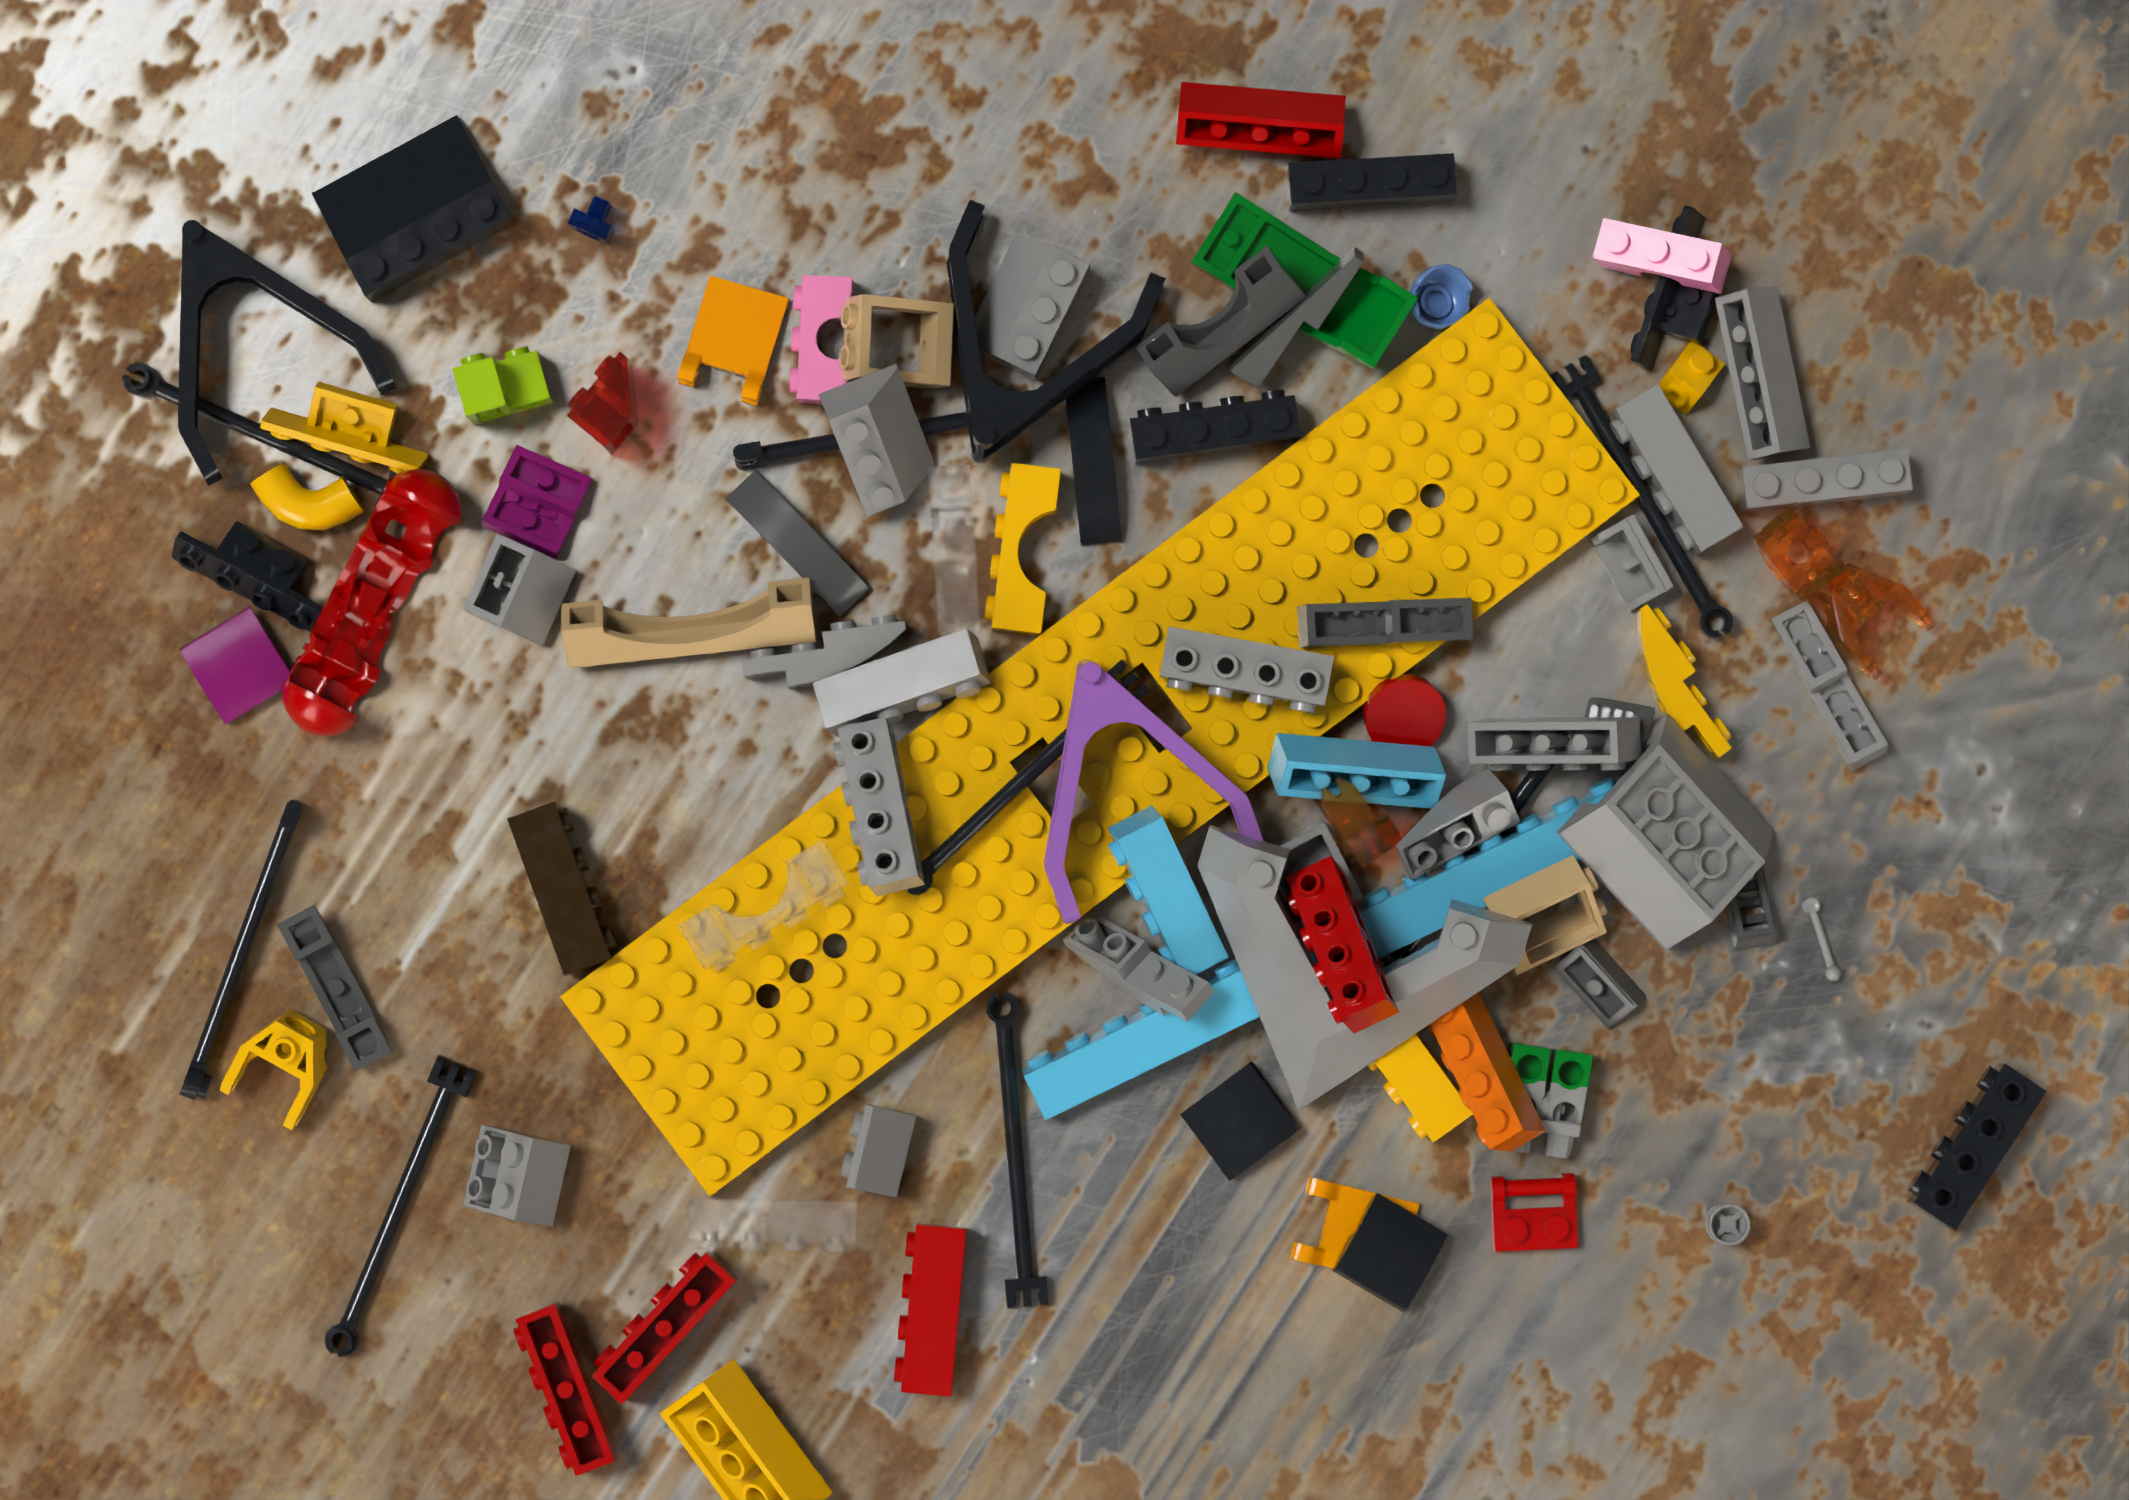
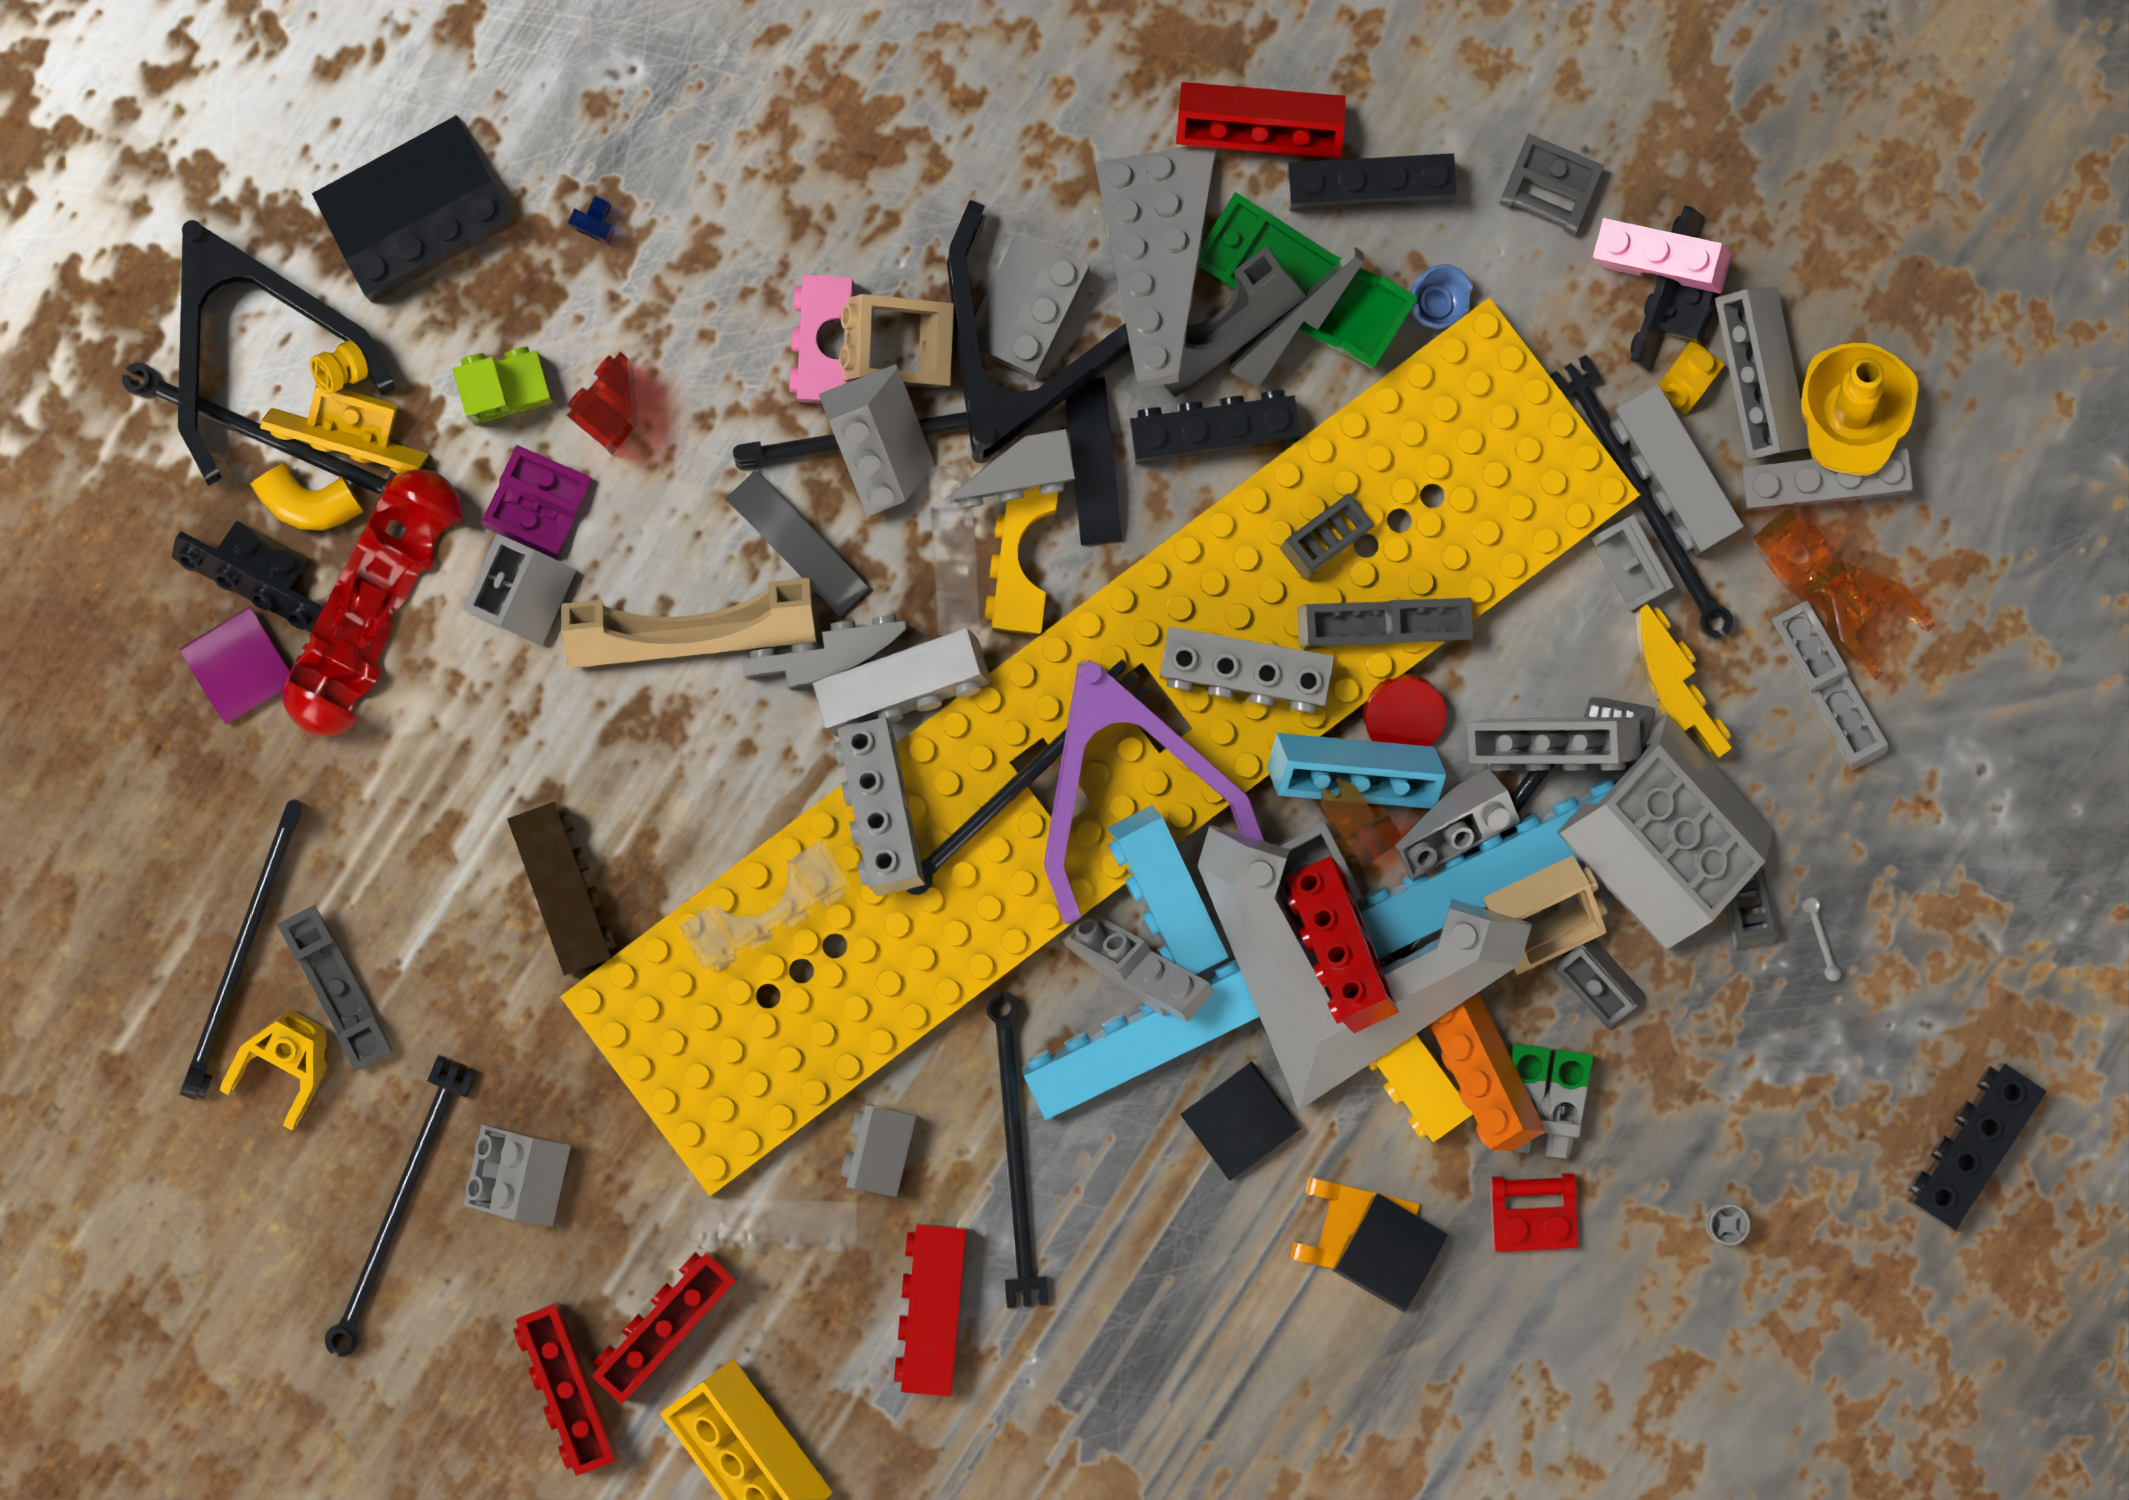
(338, 367): none -> yellow wheel
(734, 334): light orange flag -> none
(1029, 464): none -> light grey slope
(1155, 236): none -> light grey wing
(1298, 556): none -> dark grey slope
(1557, 171): none -> dark grey plate
(1857, 407): none -> yellow piece

